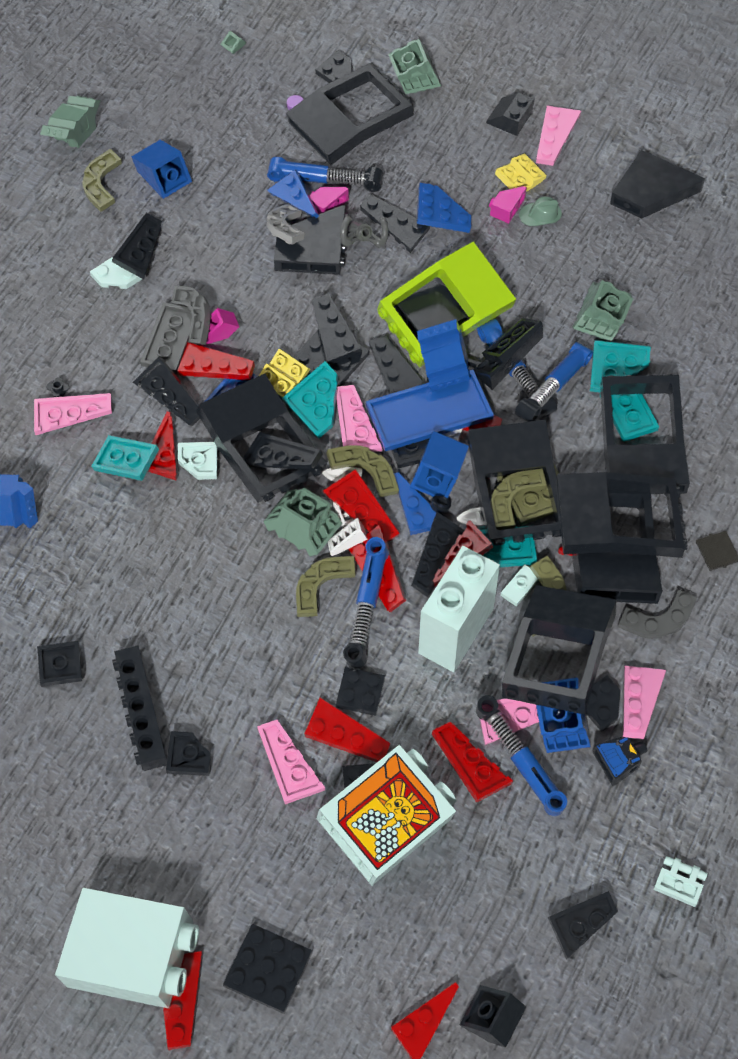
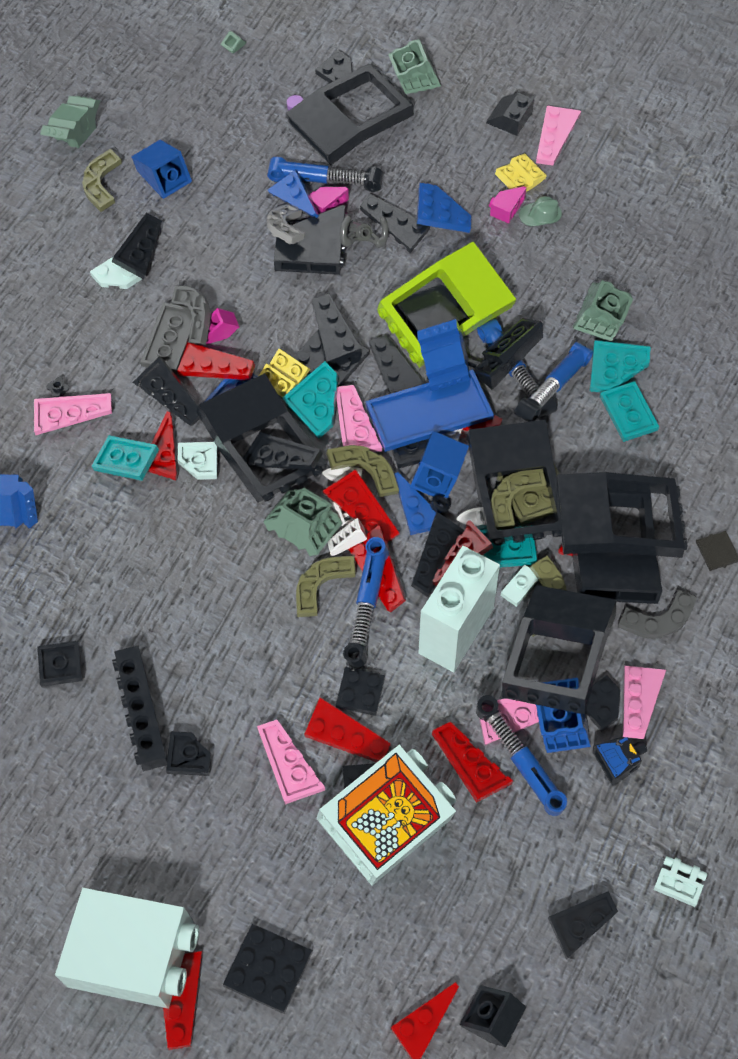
(645, 459): black window -> none
(654, 185): black slope -> none

